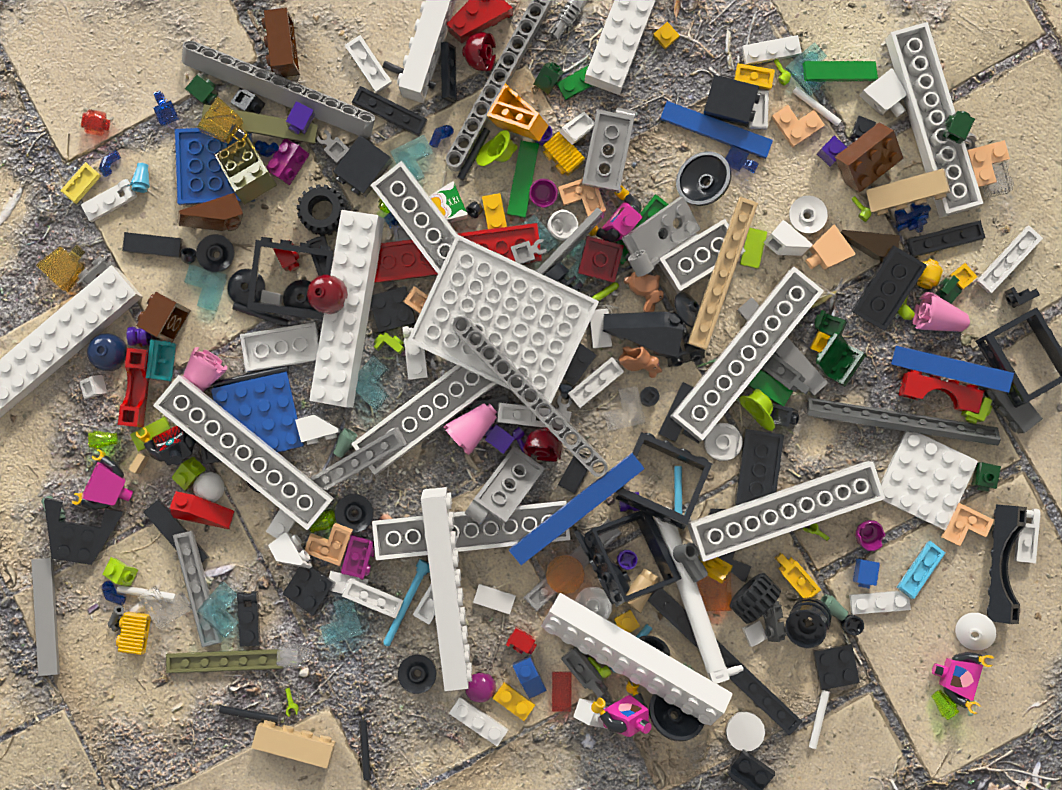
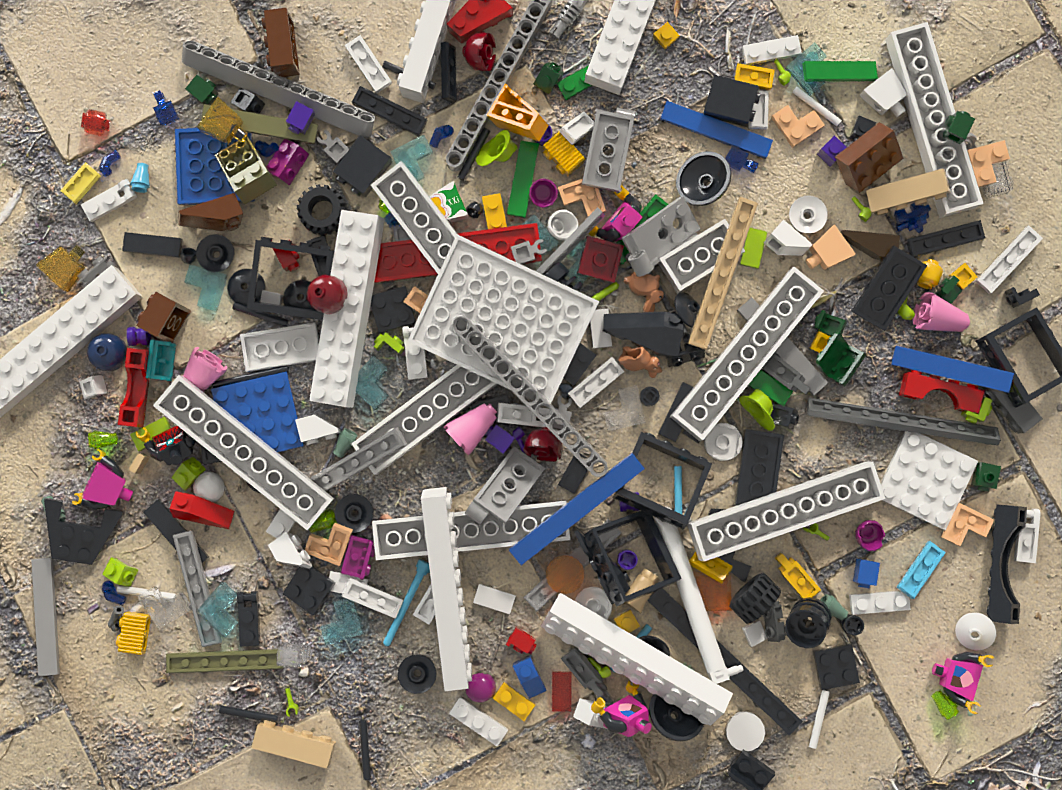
(688, 556): dark grey piece -> none

